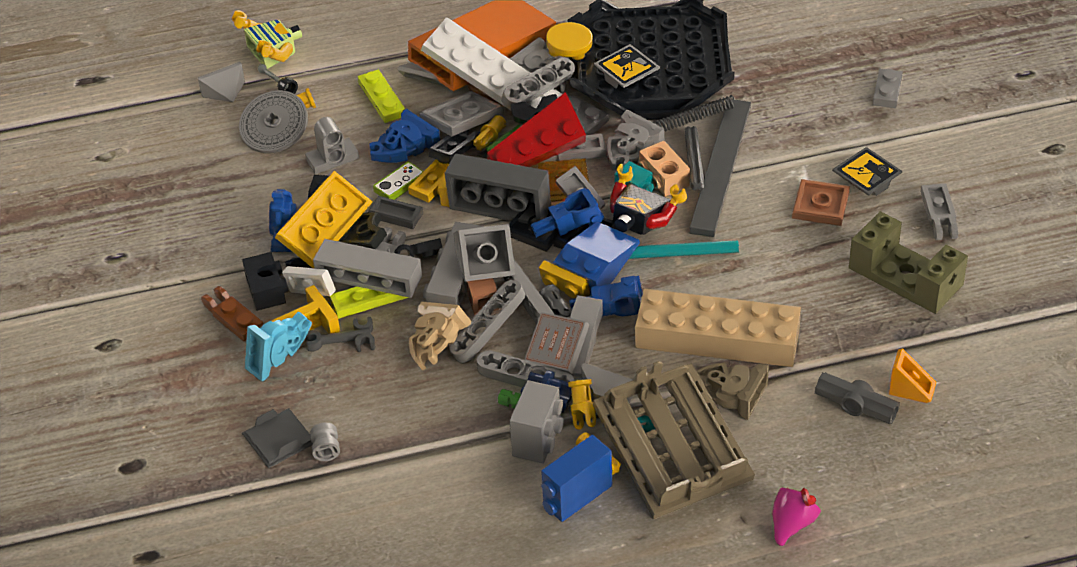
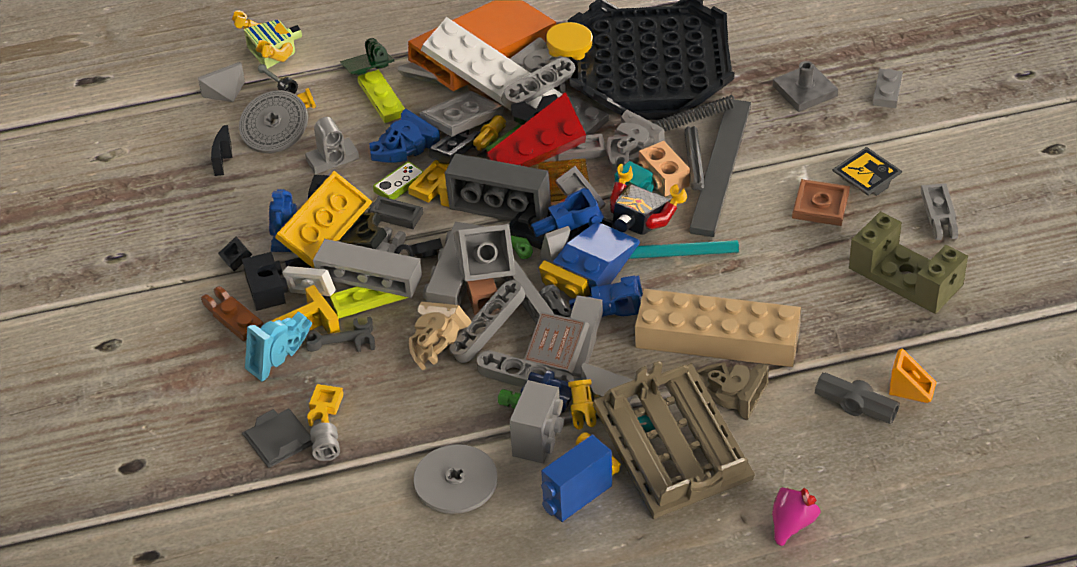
(221, 150): none -> black slope
(234, 253): none -> black tile
(324, 402): none -> yellow plate
(375, 56): none -> dark green hinge
(450, 495): none -> light grey piece
(522, 247): none -> bright green arm
(554, 243): none -> light grey slope
(626, 66): piece -> none
(805, 86): none -> flat silver tile

